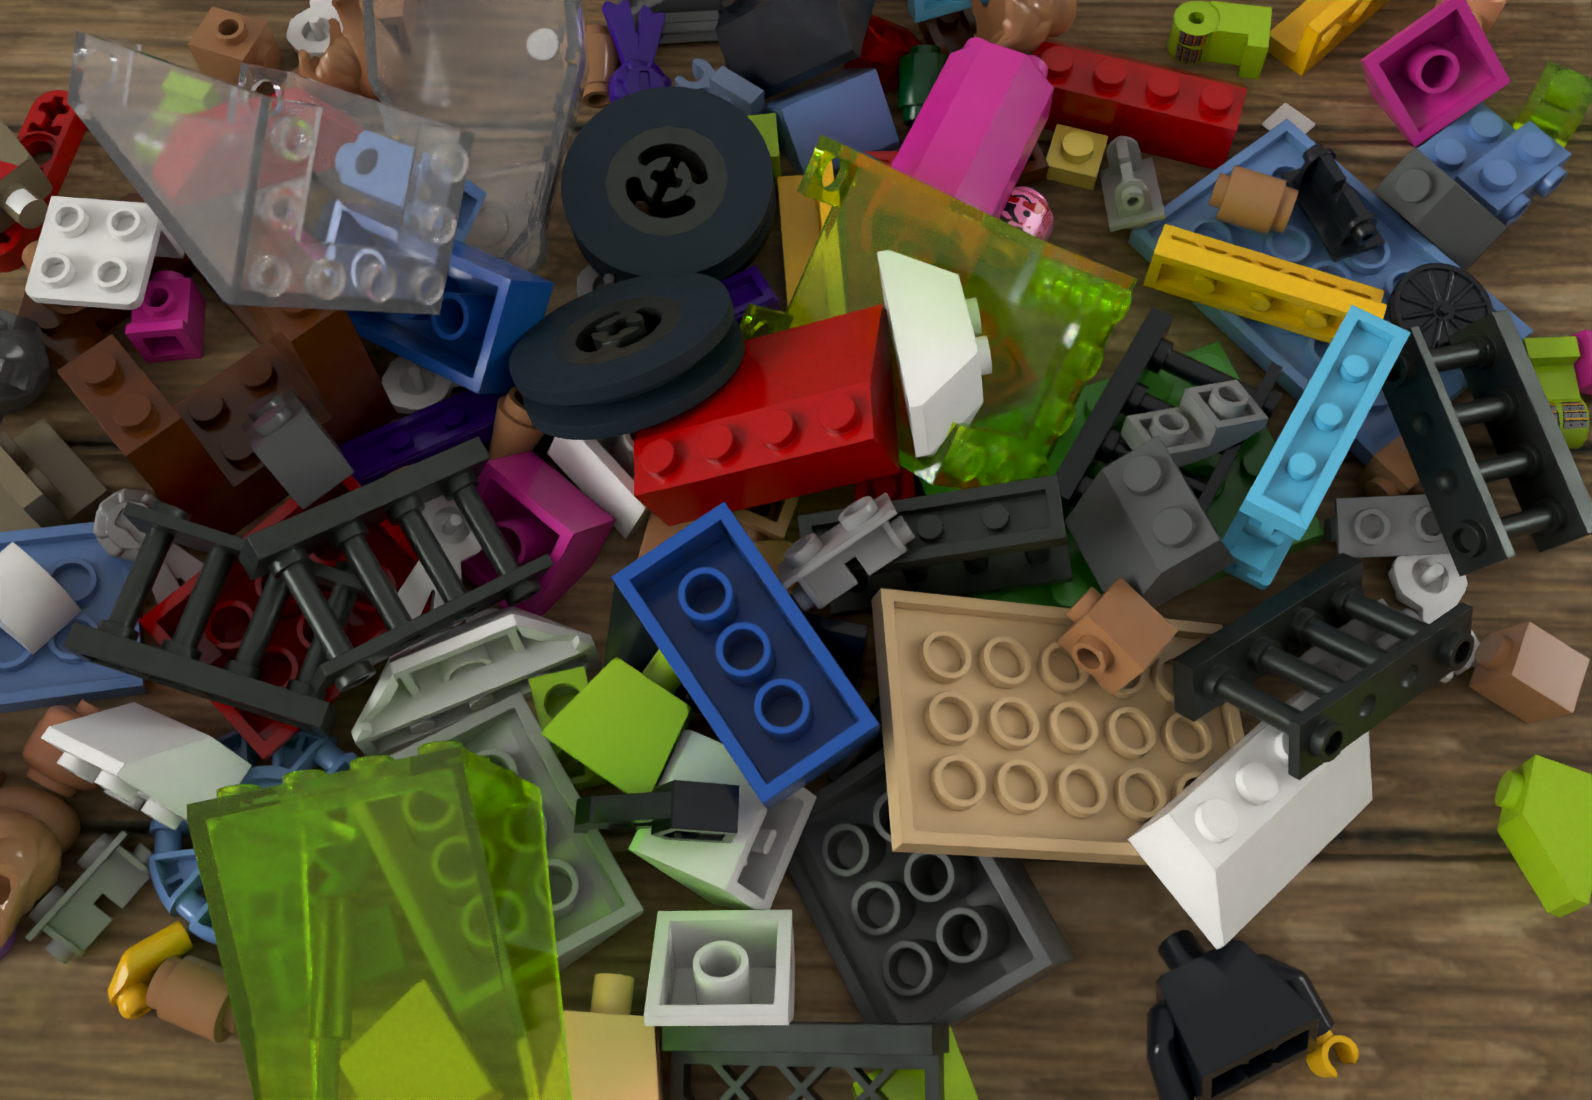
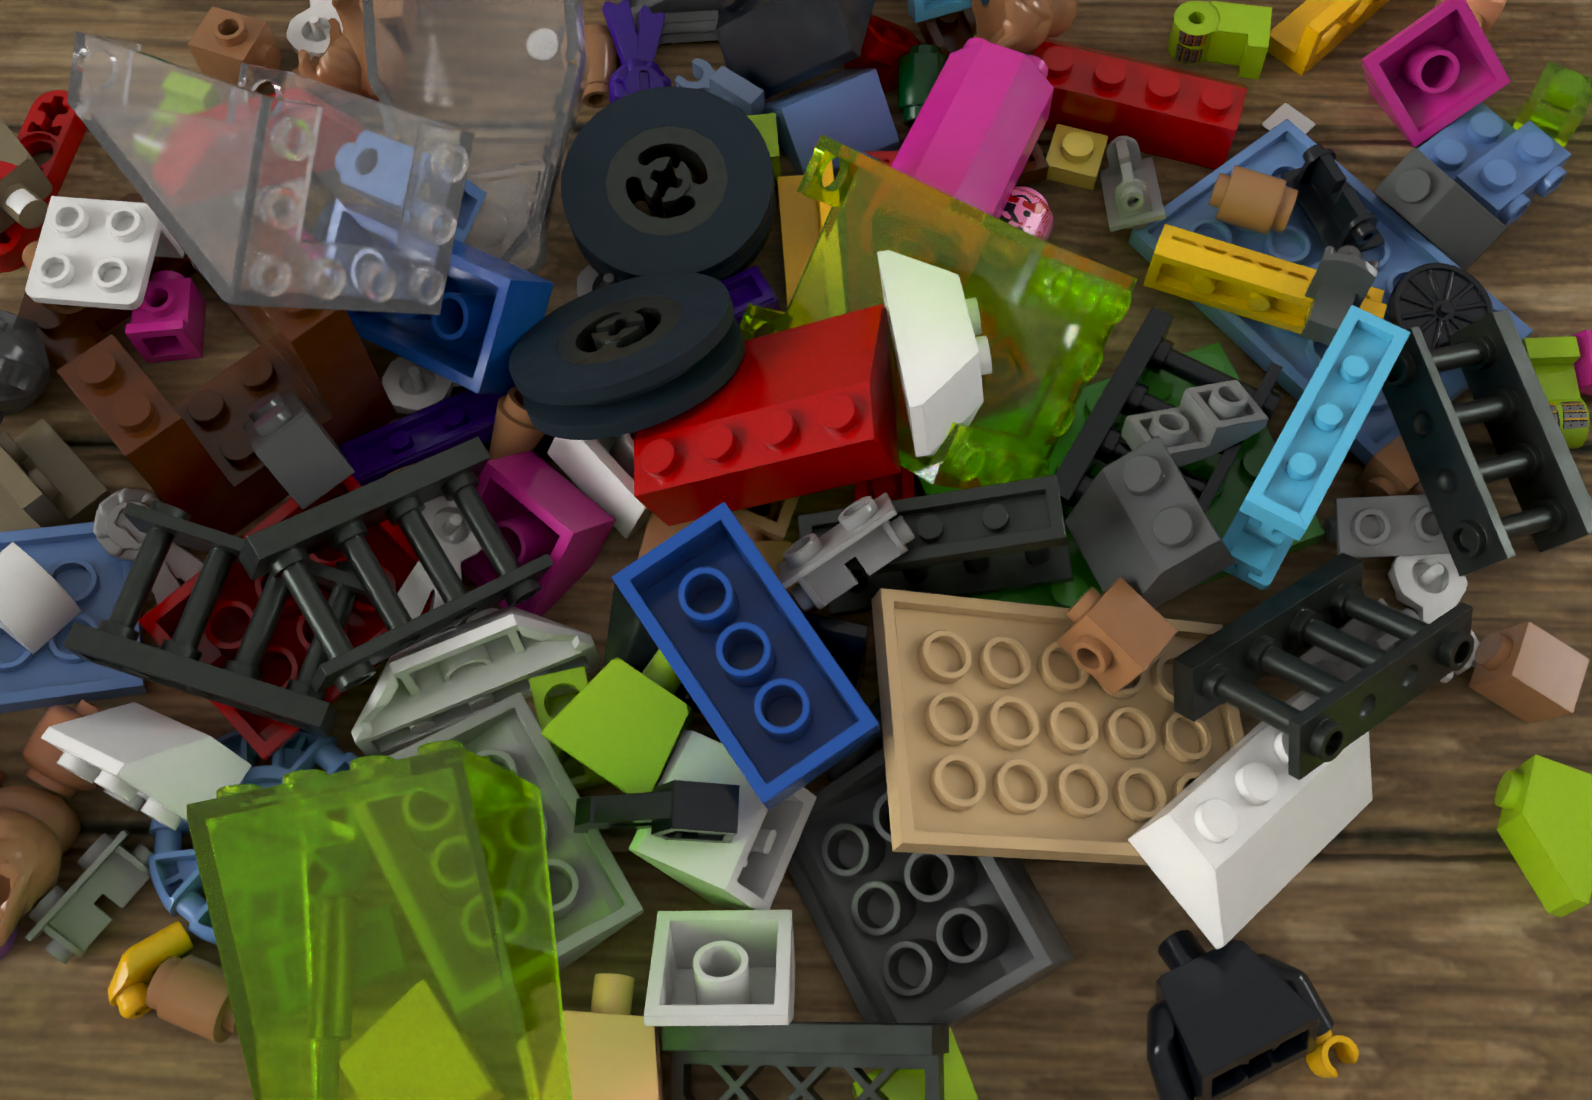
(1336, 285): none -> dark grey piece

